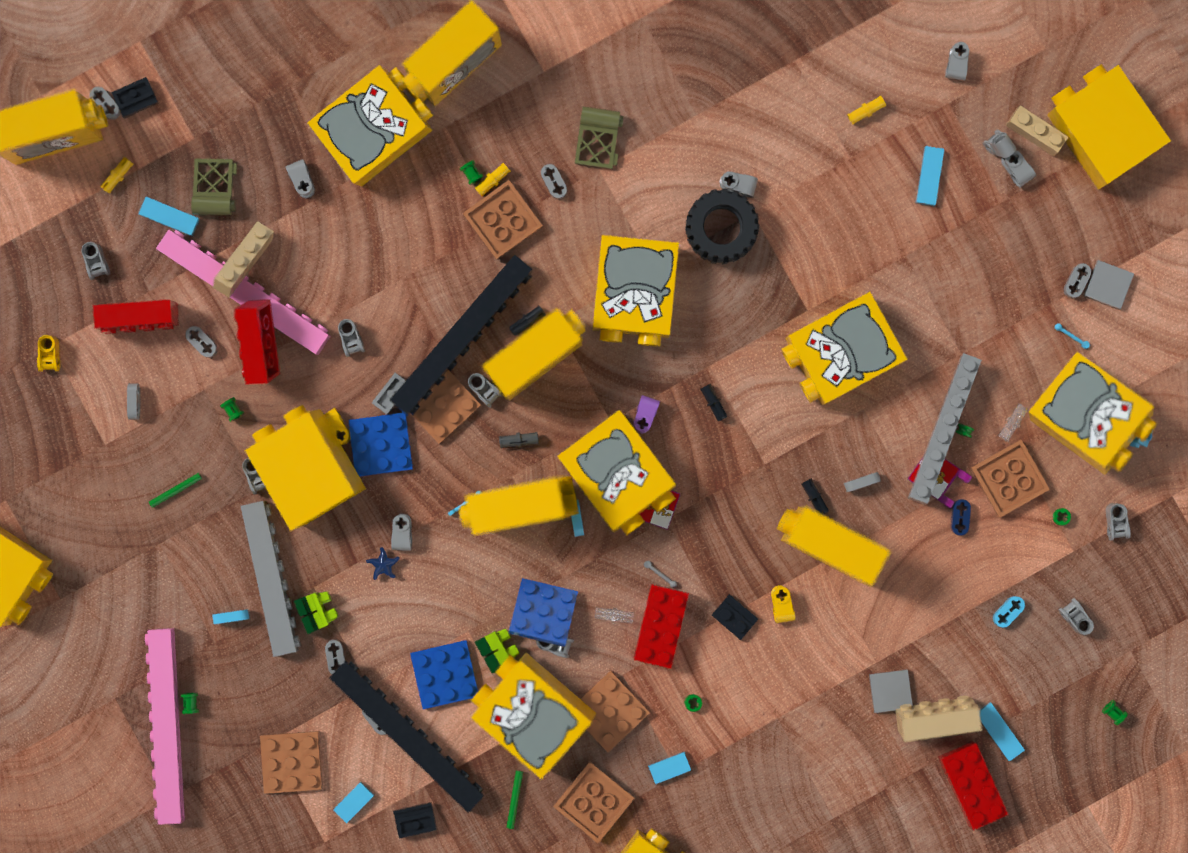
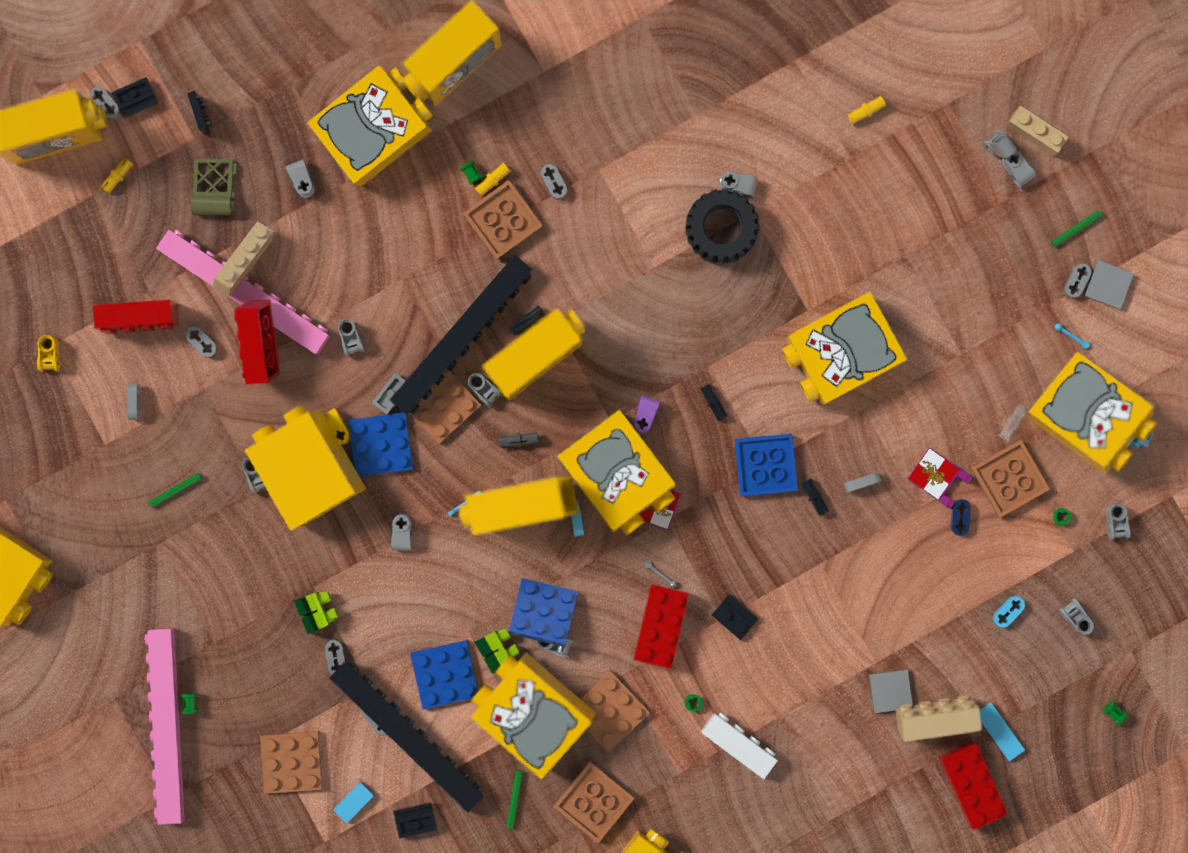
(95, 262): light grey piece -> none
(169, 216): medium azure tile -> none
(198, 104): none -> black plate
(230, 616): medium azure beam -> none
(231, 403): green bush -> none
(269, 578): light grey brick -> none
(383, 564): dark blue animal -> none
(599, 121): olive piece -> none
(614, 615): clear pin -> none
(635, 289): brick -> none
(669, 767): medium azure tile -> none
(738, 745): none -> white brick
(765, 464): none -> blue plate
(782, 608): yellow piece -> none
(832, 544): yellow brick -> none
(930, 175): medium azure tile -> none
(944, 429): light grey brick -> none
(957, 65): light grey piece -> none
(964, 430): green bush -> none
(1077, 228): none -> green bar
(1107, 124): yellow brick -> none

